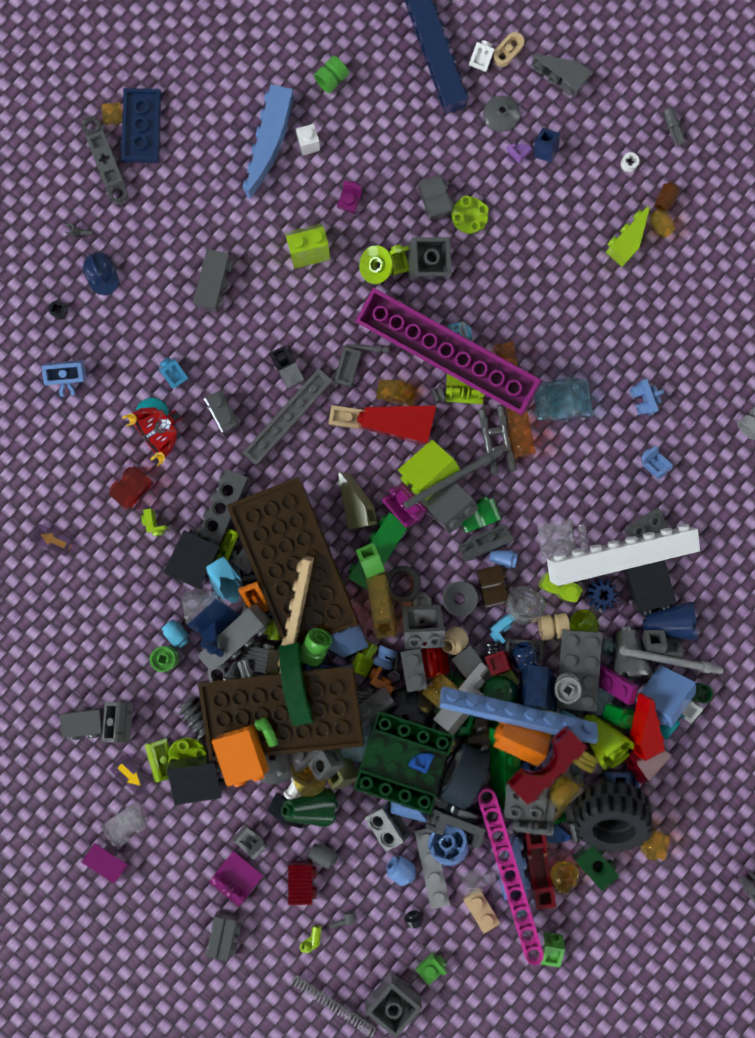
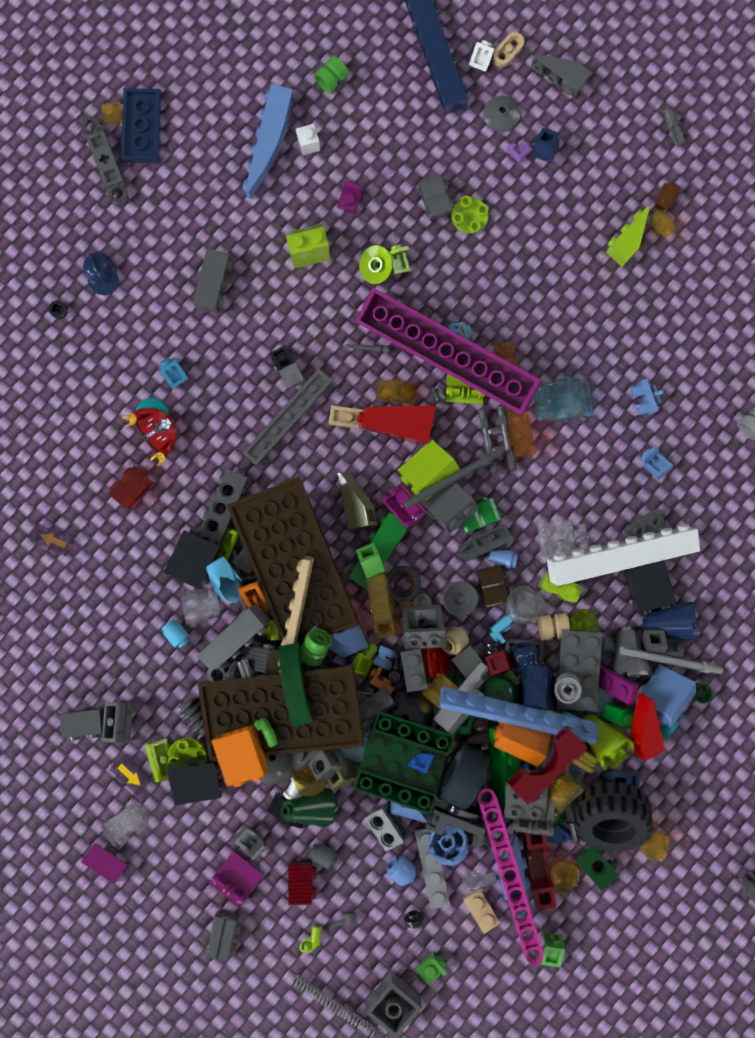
(64, 372): medium blue brick -> none
(75, 231): dark grey hand -> none
(149, 521): lime bracket -> none
(164, 658): bright green wheel -> none
(212, 623): dark blue plate -> none
(222, 412): dark grey brick -> none
(347, 367): dark grey tile -> none
(429, 258): dark grey brick -> none
(604, 602): dark blue gear -> none
(634, 158): white bush -> none
(642, 769): torso -> none
(692, 711): white plate -> none

